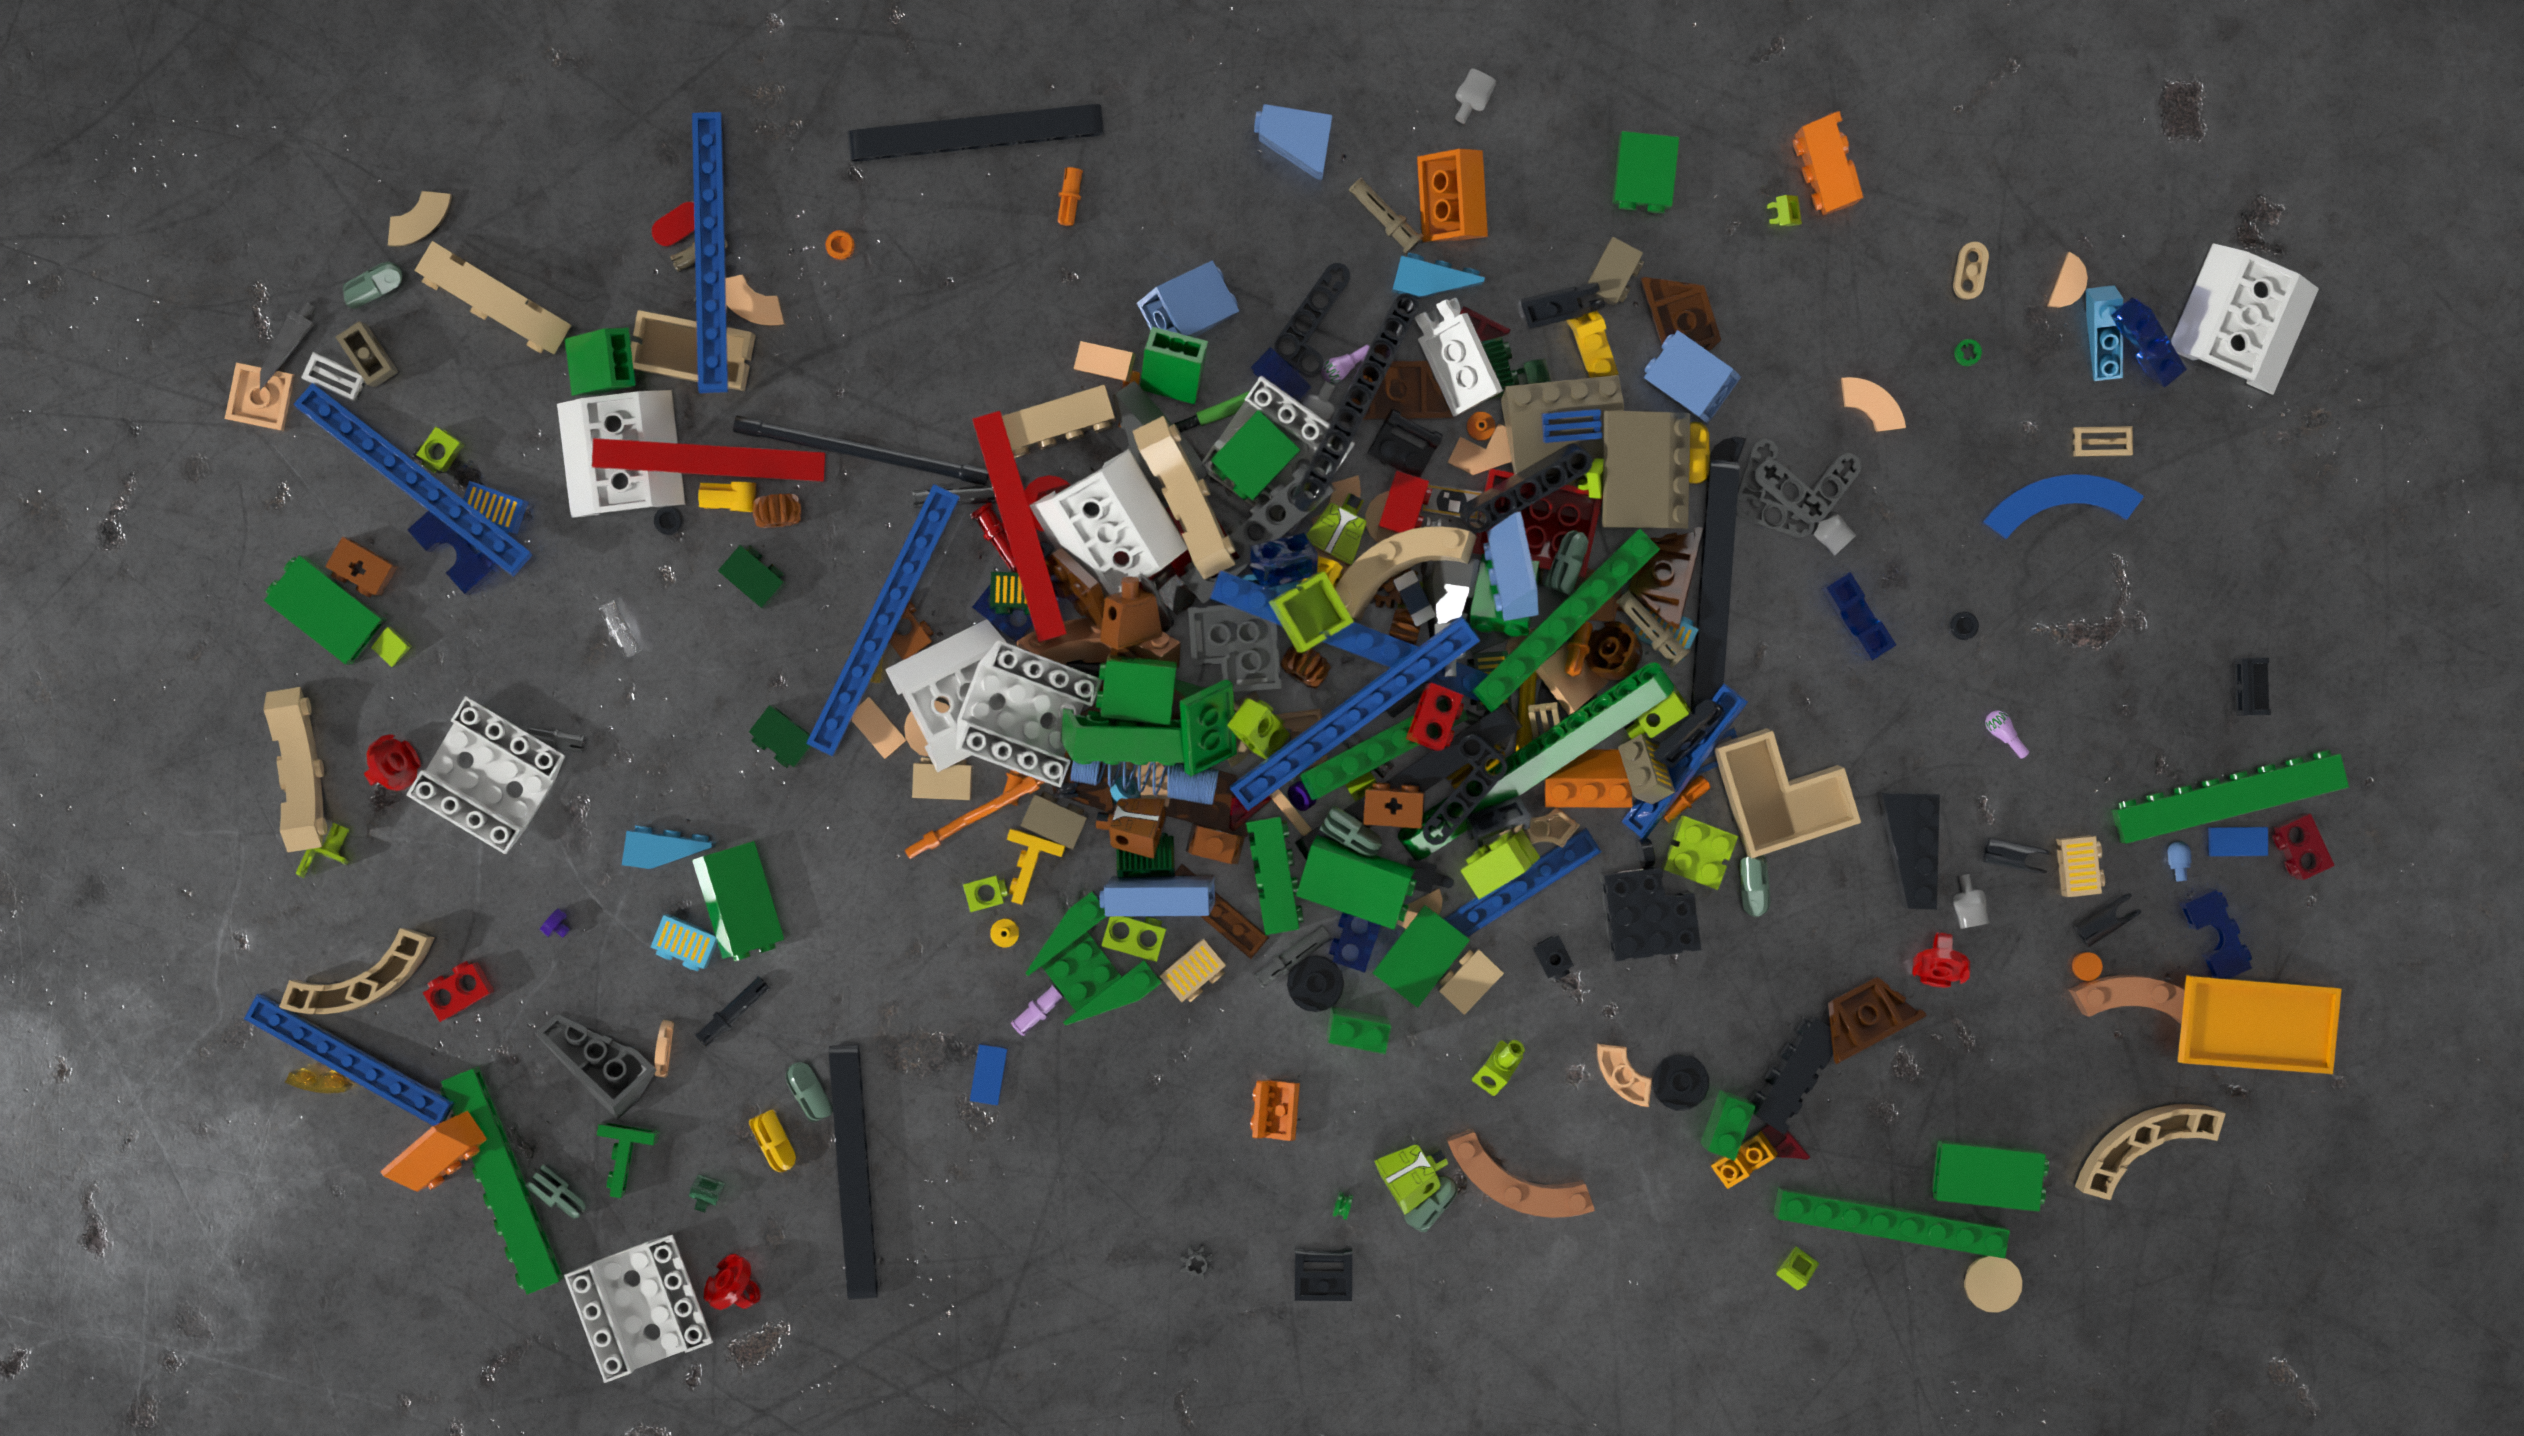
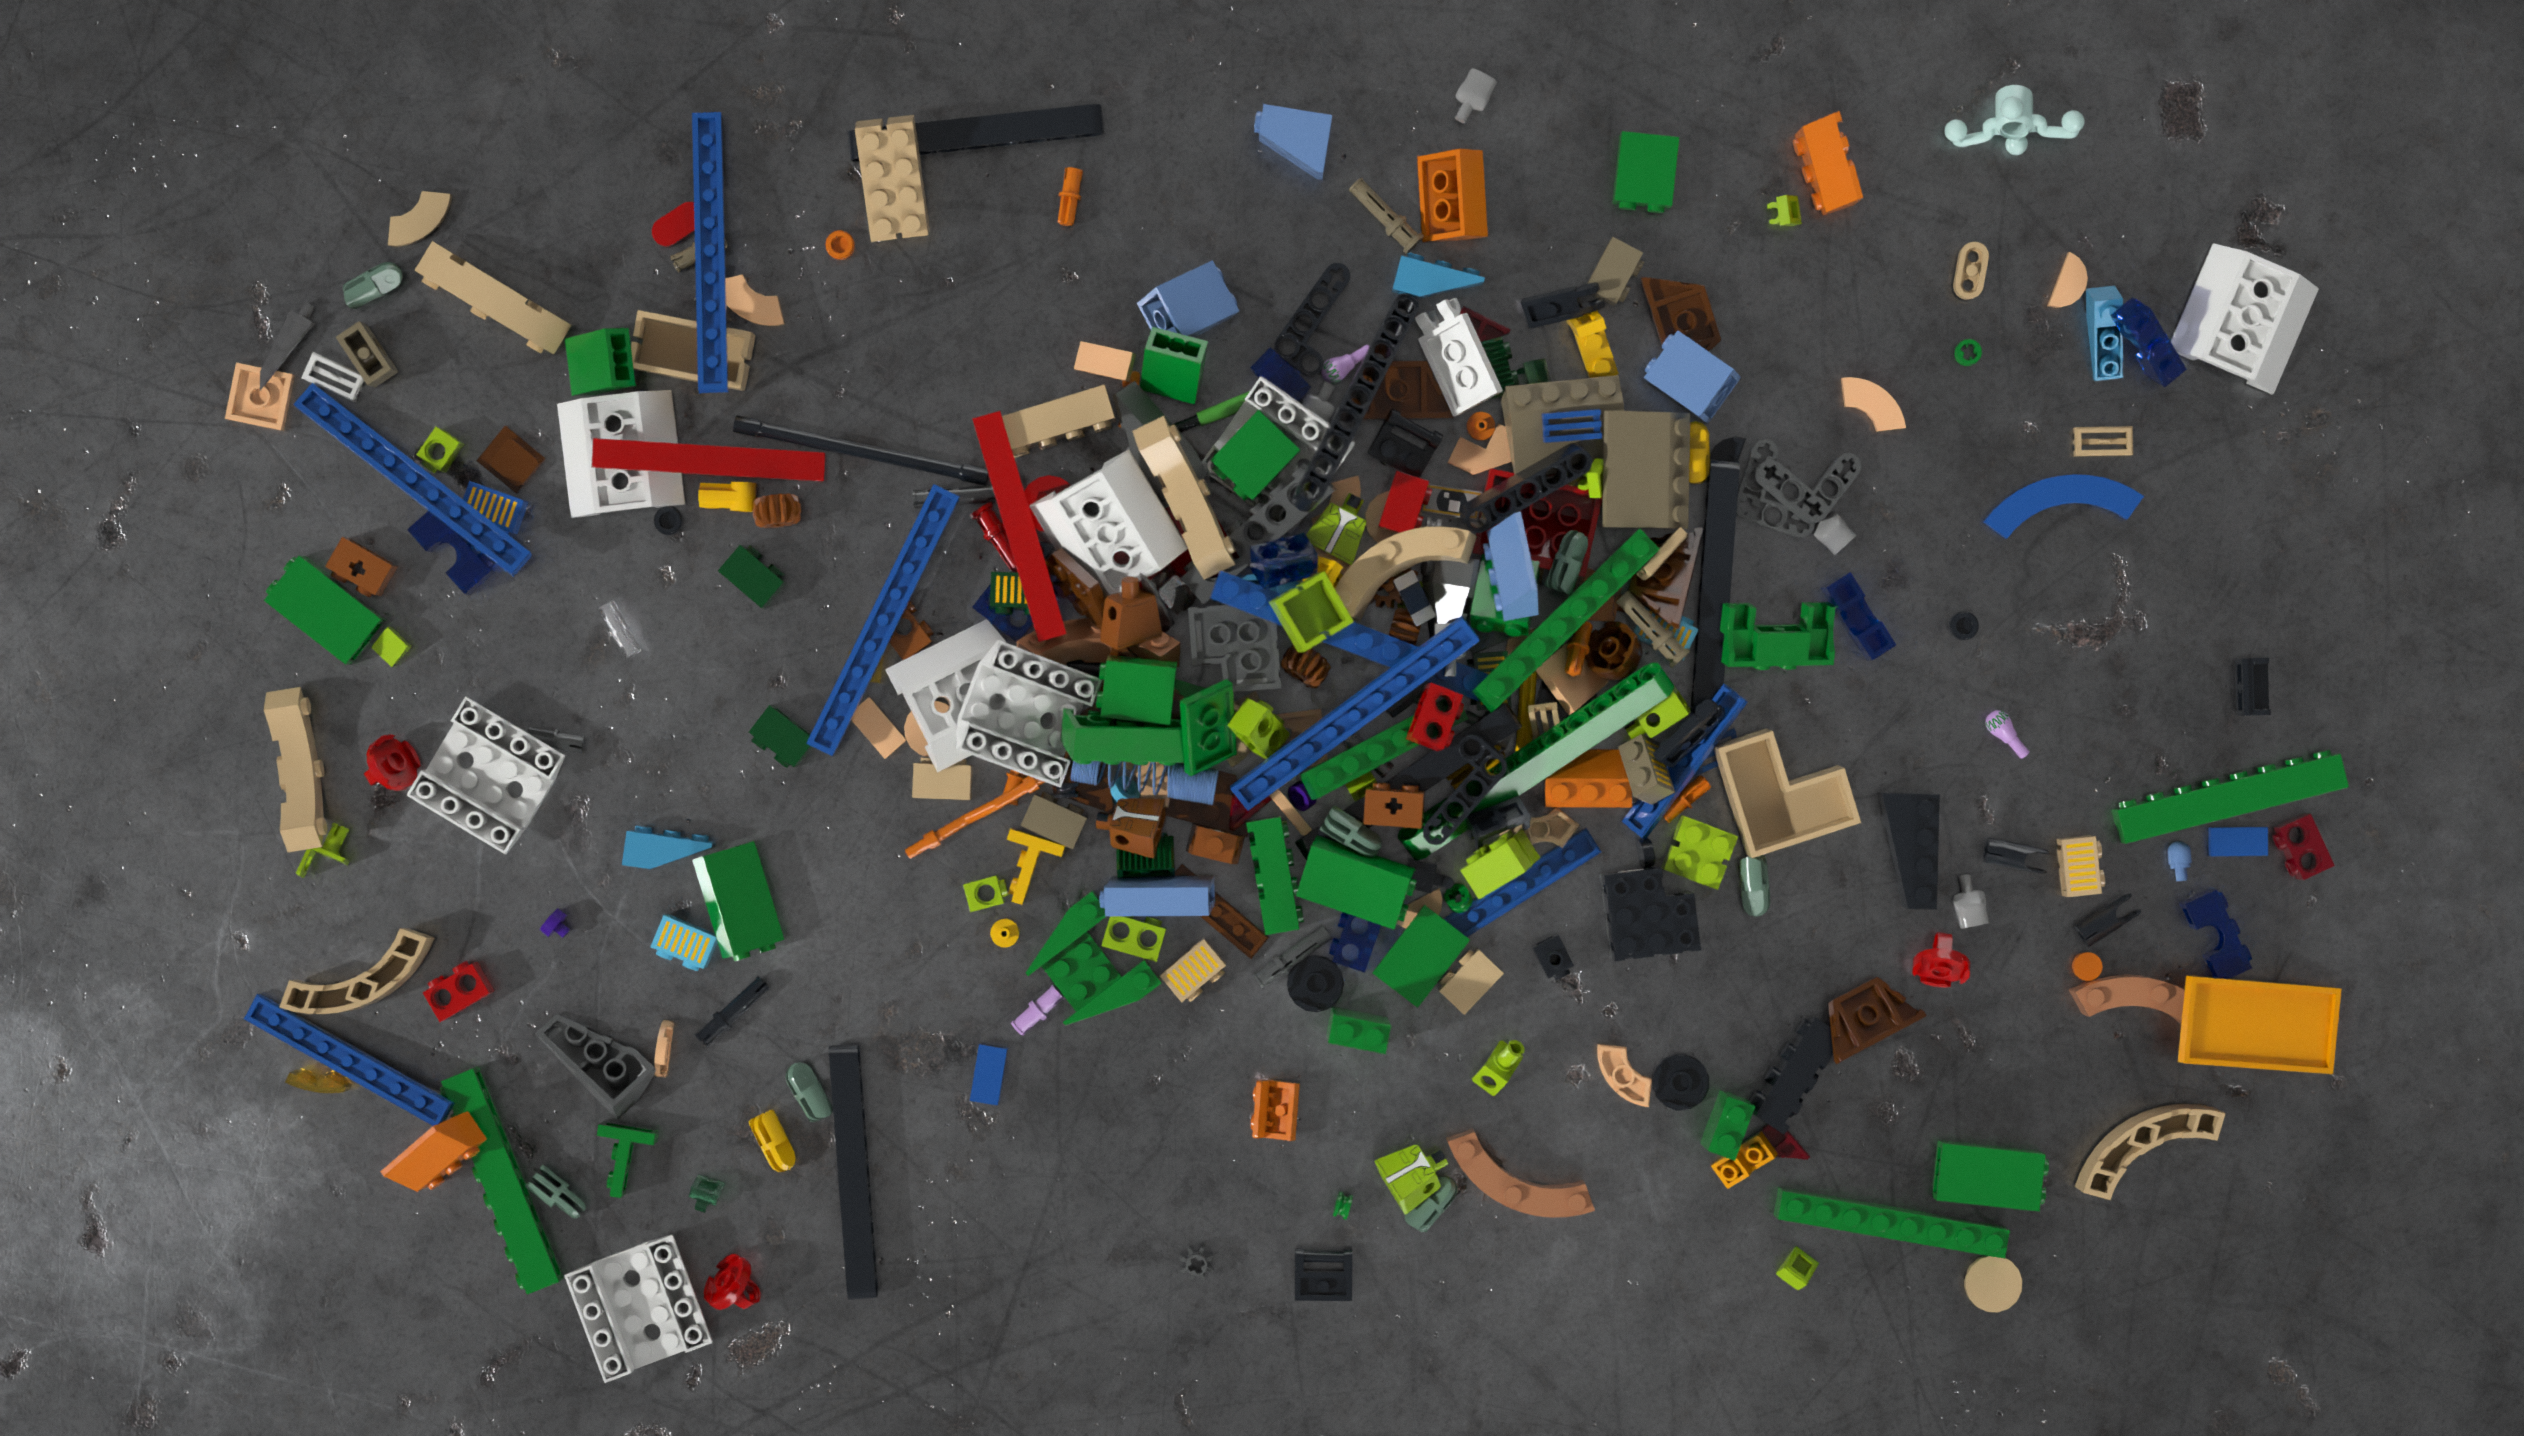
(511, 459): none -> reddish brown piece
(892, 178): none -> tan piece
(1463, 905): none -> green bush
(1665, 551): none -> tan tile
(1778, 645): none -> green bracket
(2014, 121): none -> light aqua wheel

